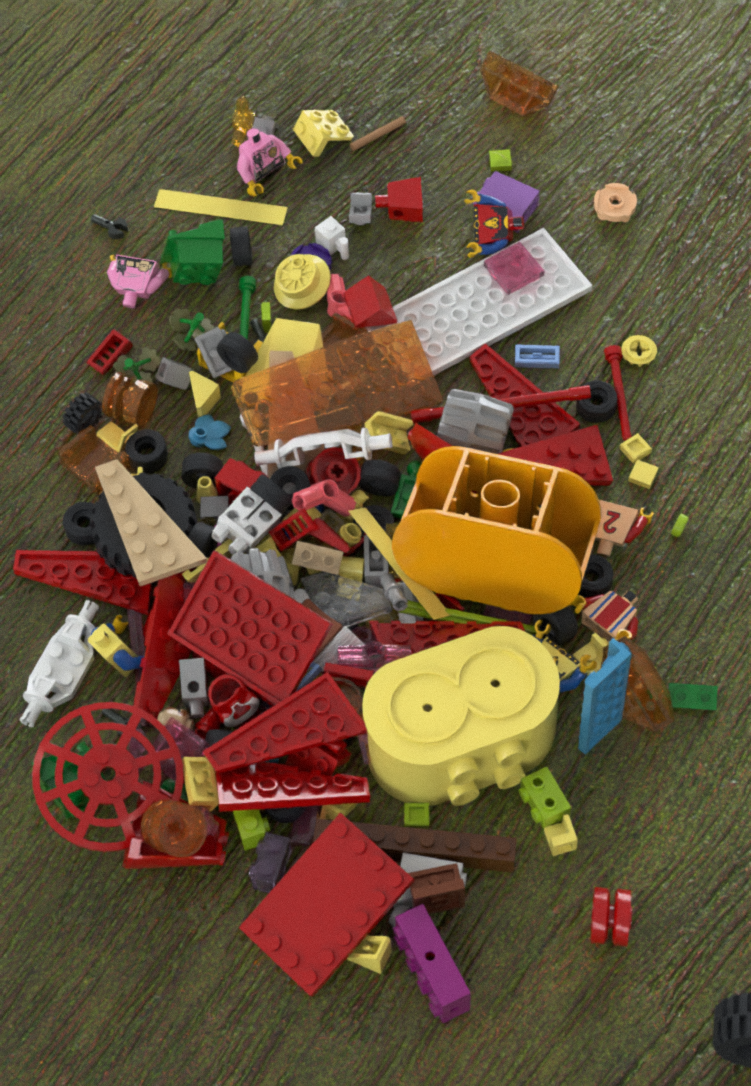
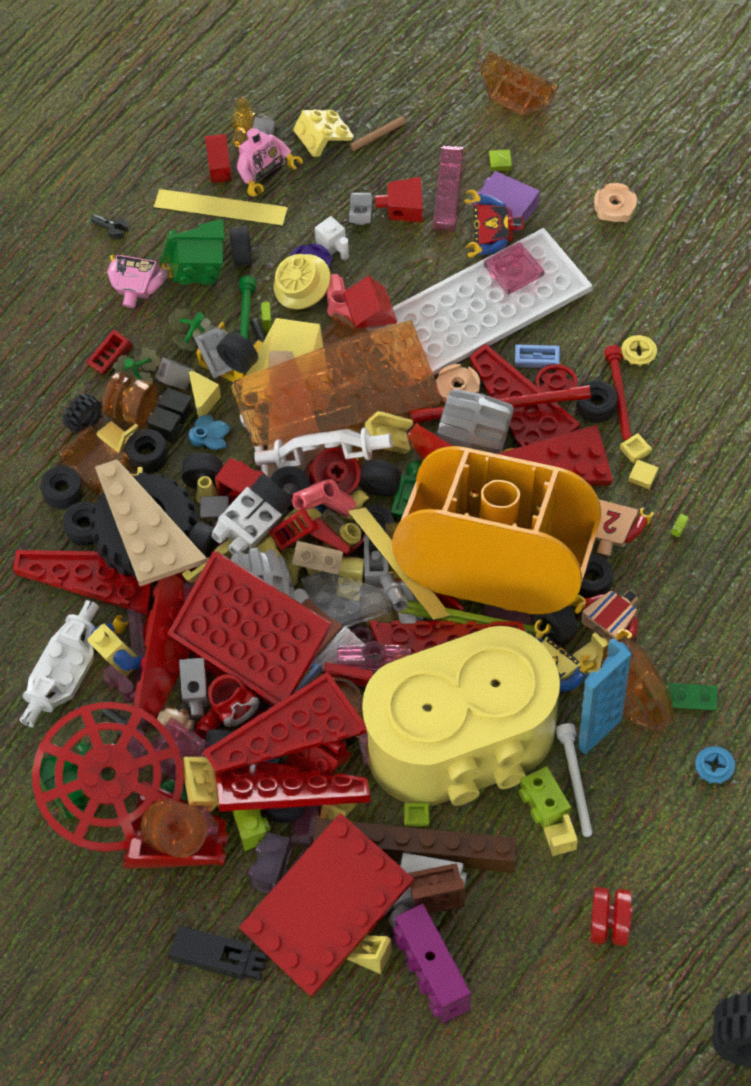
(56, 476): none -> black tyre
(114, 678): none -> clear pink plate
(170, 410): none -> pearl dark grey piece
(206, 949): none -> black hinge
(218, 158): none -> red slope
(448, 188): none -> clear pink beam
(458, 374): none -> light nougat plate
(557, 380): none -> red wheel
(566, 734): none -> white piece
(707, 757): none -> dark azure gear

